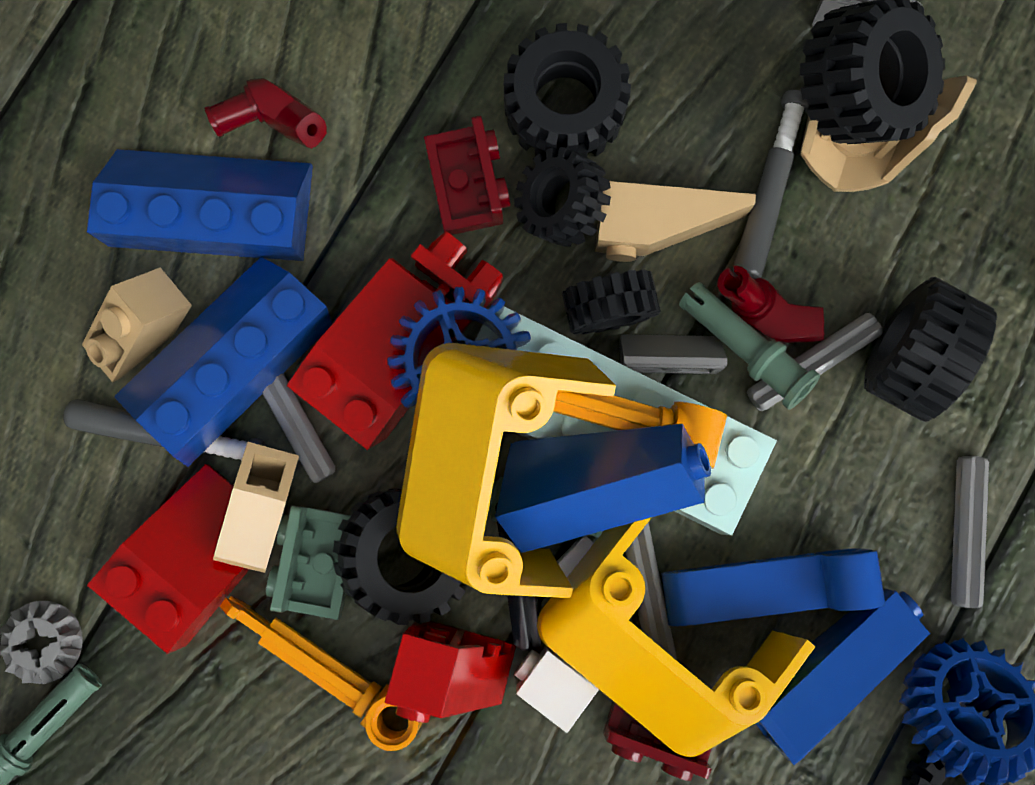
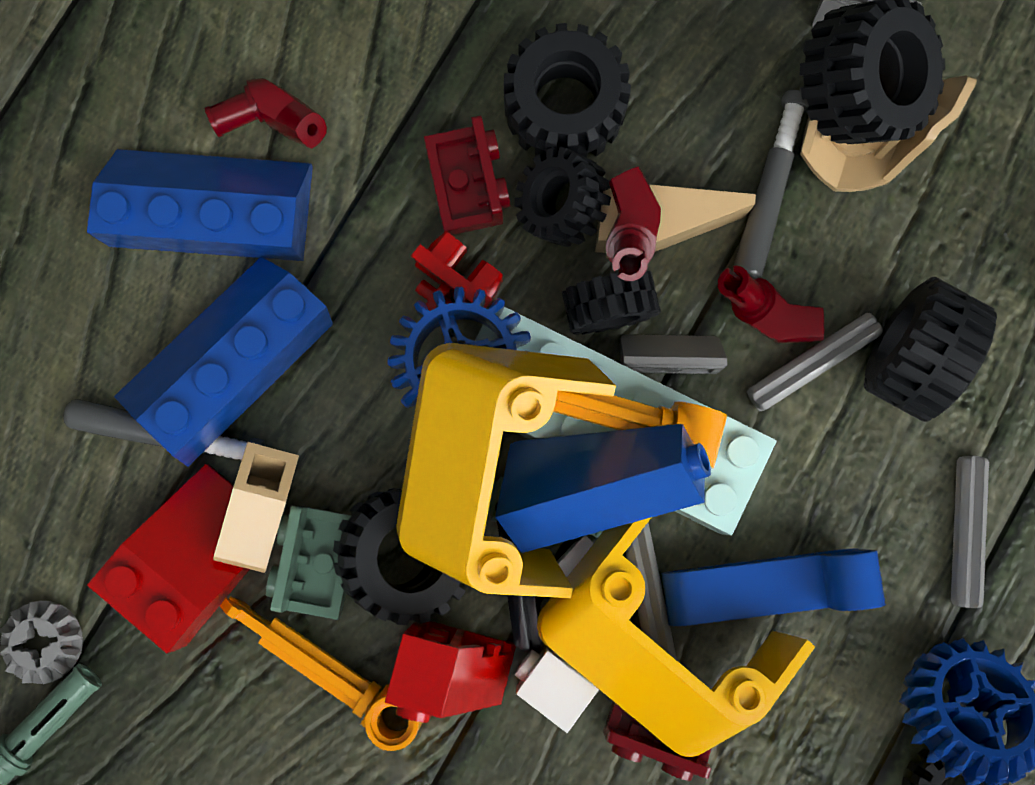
(134, 322): tan slope -> none
(298, 430): light grey axle -> none
(348, 366): red slope -> none
(636, 226): none -> dark red arm
(765, 359): sand green pin -> none
(841, 672): blue slope -> none

